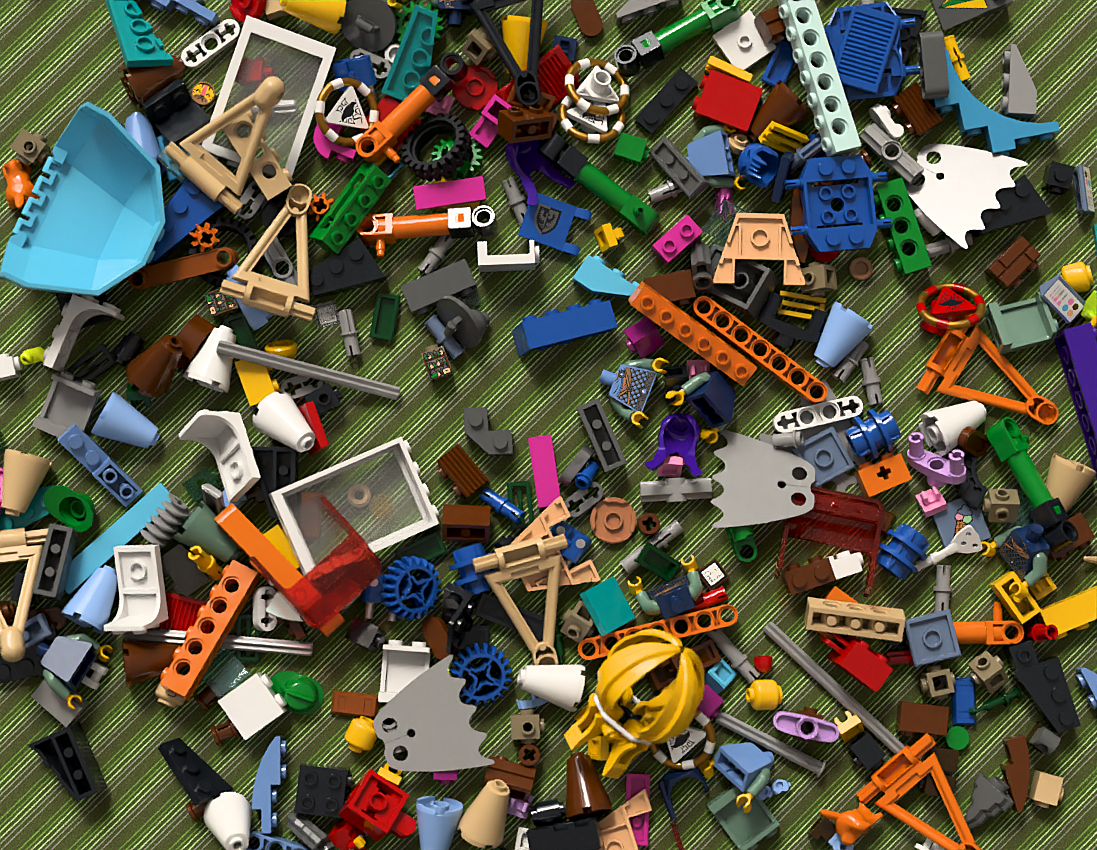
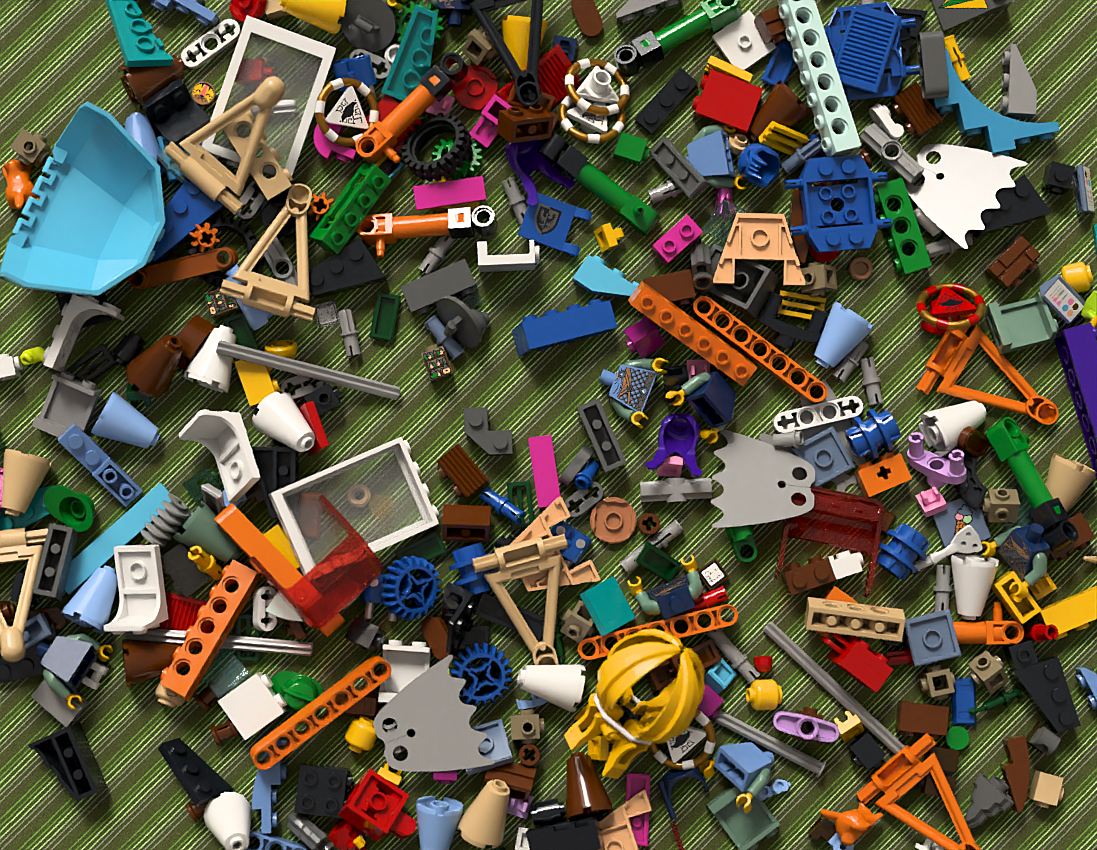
(315, 723): none -> orange beam
(494, 746): none -> sand blue tile
(783, 174): dark blue tile -> none
(972, 582): none -> white cone

